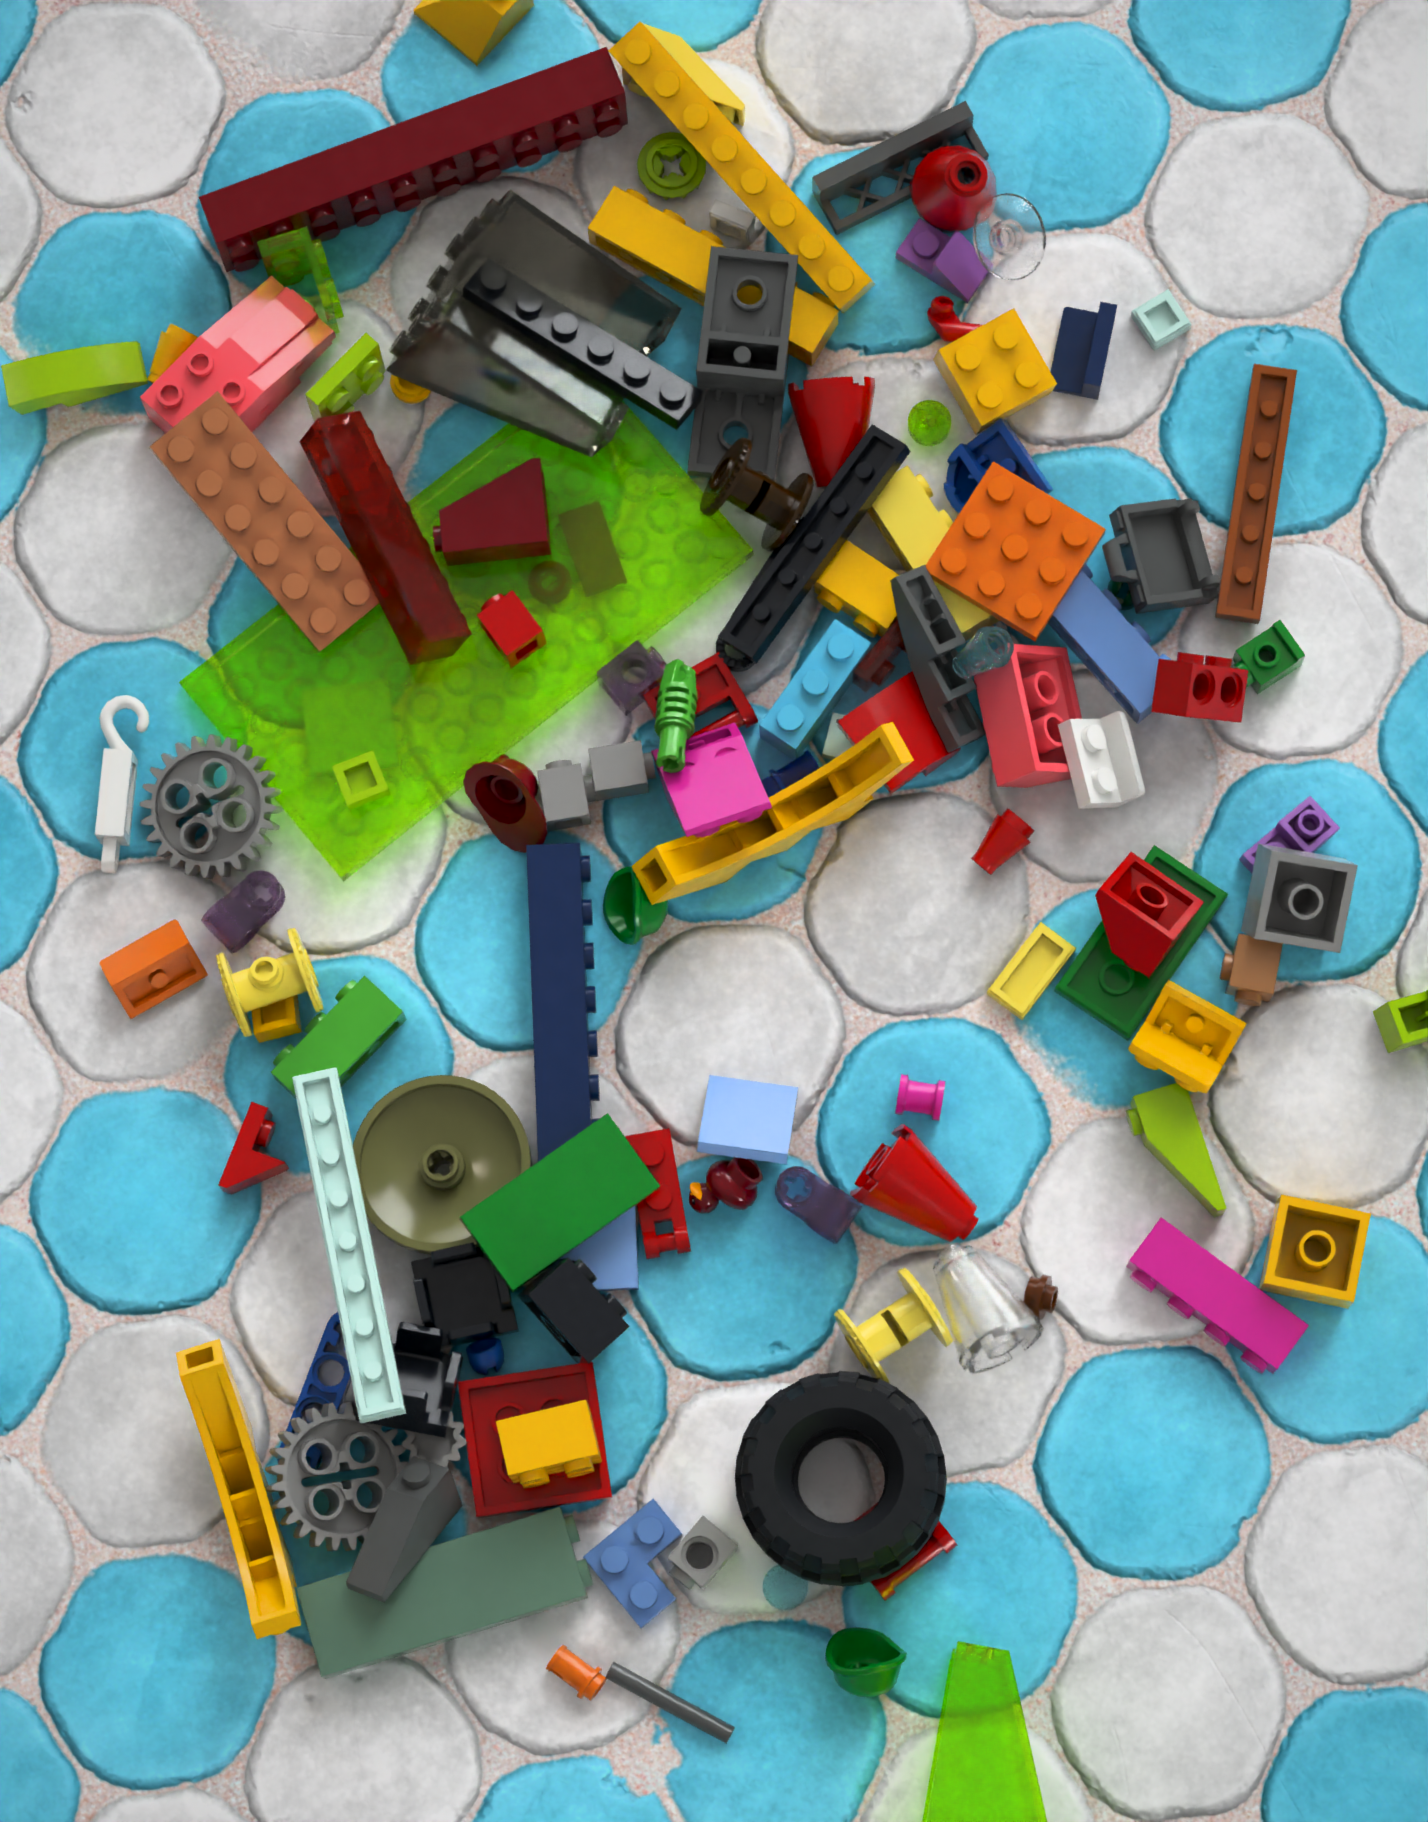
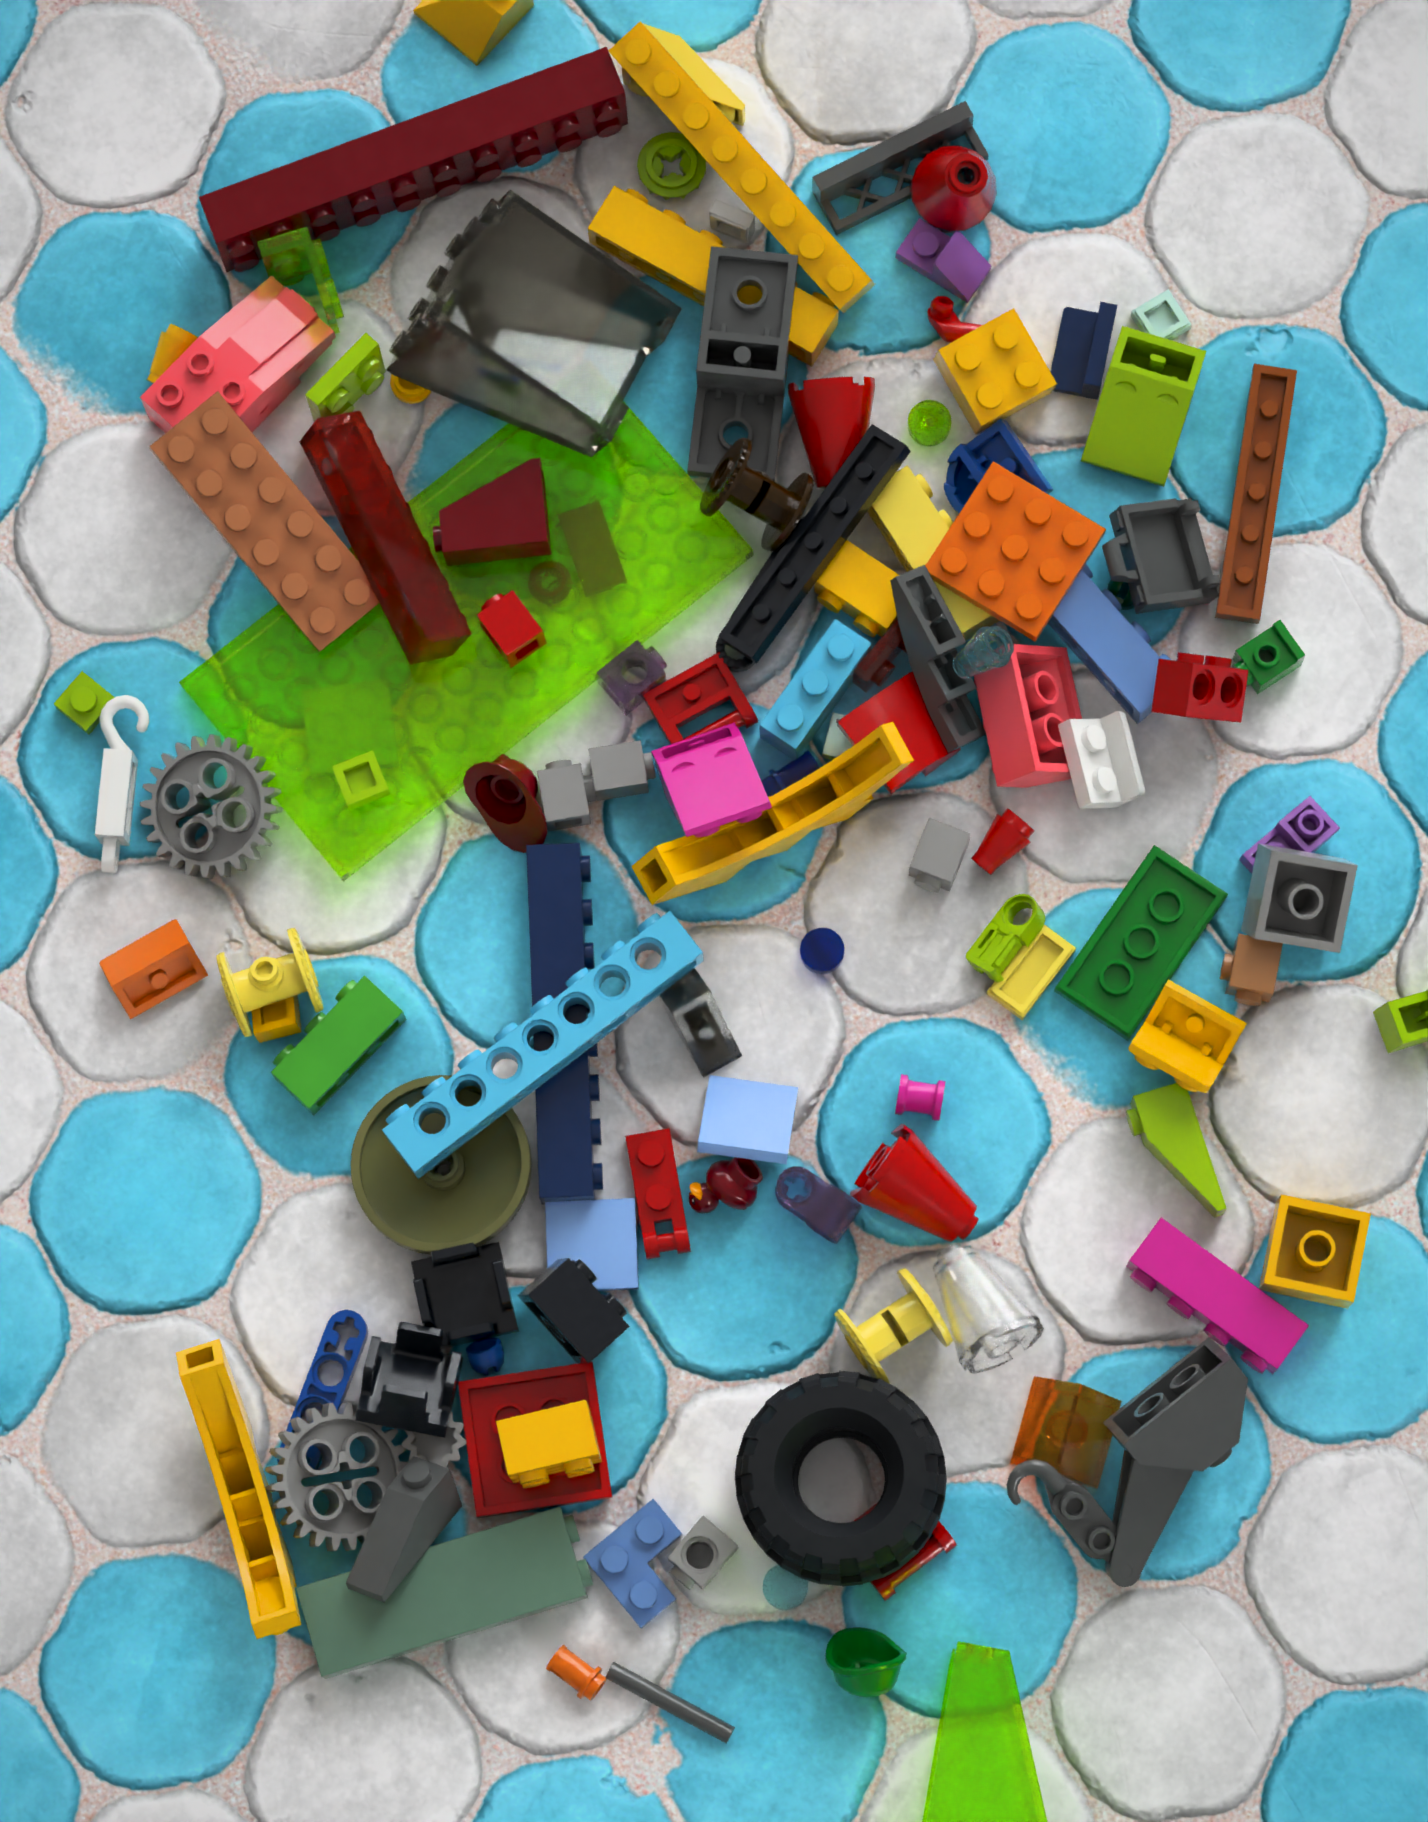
(73, 376): lime slope -> none
(83, 702): none -> lime plate
(237, 917): clear purple piece -> none
(245, 1163): red slope -> none
(348, 1246): light aqua tile -> none
(559, 1202): green tile -> none
(582, 344): black plate -> none
(629, 909): green helmet -> none
(656, 933): none -> medium azure brick
(675, 714): bright green hinge -> none
(700, 1023): none -> clear smoke slope
(822, 951): none -> clear blue tile
(938, 856): none -> light grey brick
(1002, 939): none -> lime piece
(1021, 233): clear dish -> none
(1041, 1295): reddish brown plate -> none
(1066, 1429): none -> clear orange slope
(1143, 406): none -> lime slope
(1144, 913): red slope -> none
(1167, 1433): none -> dark grey slope

